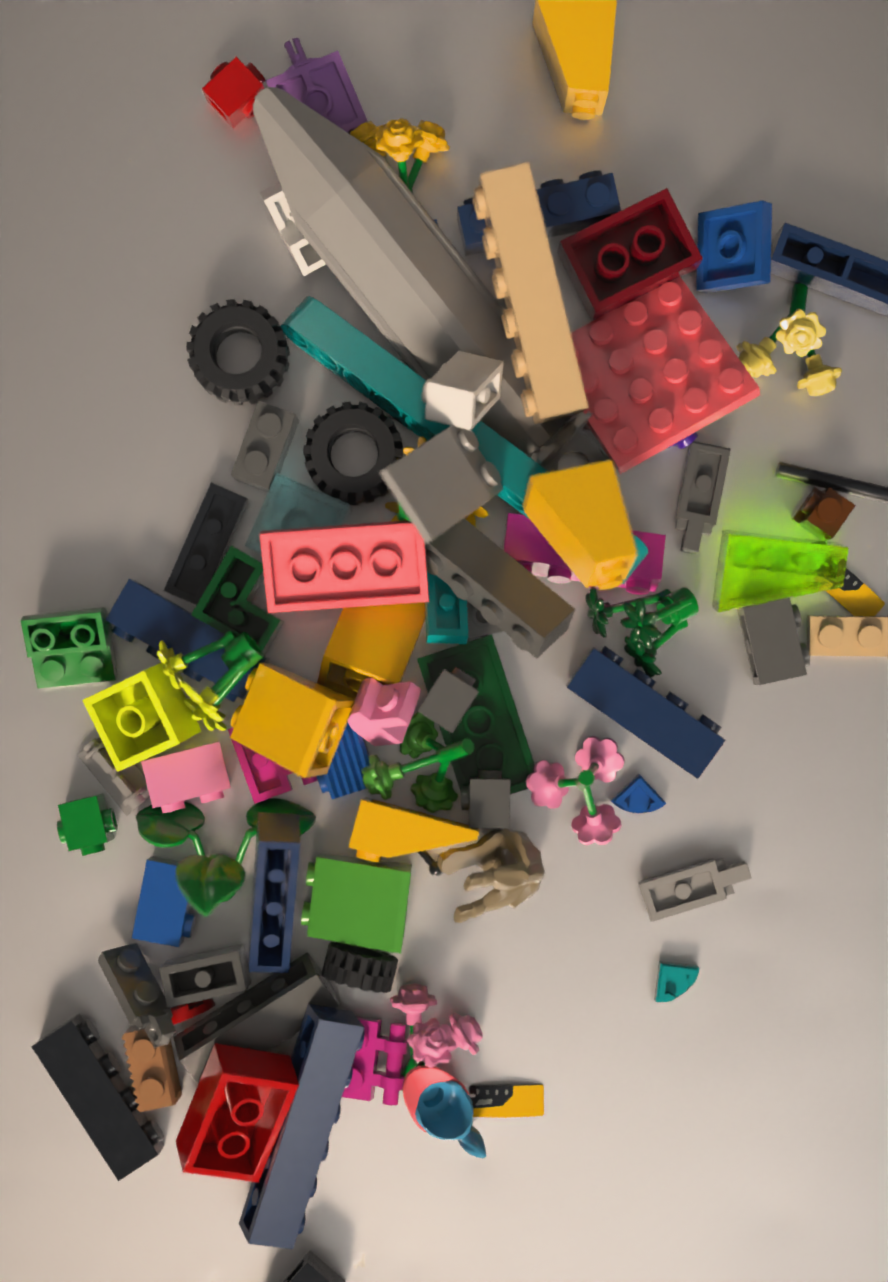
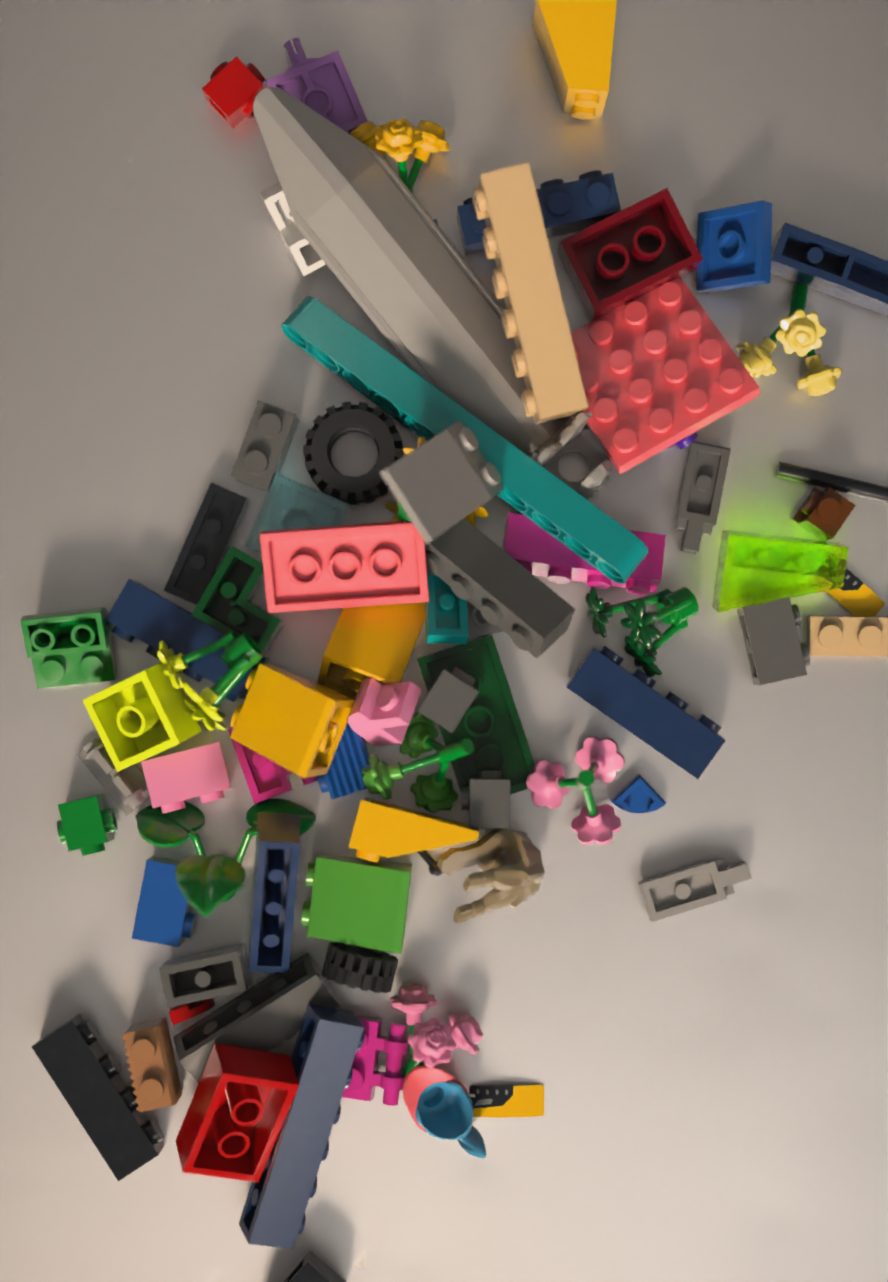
(138, 992): dark grey hinge -> none
(218, 326): black tyre -> none
(463, 390): white brick -> none
(584, 521): yellow slope -> none
(674, 980): teal tile -> none

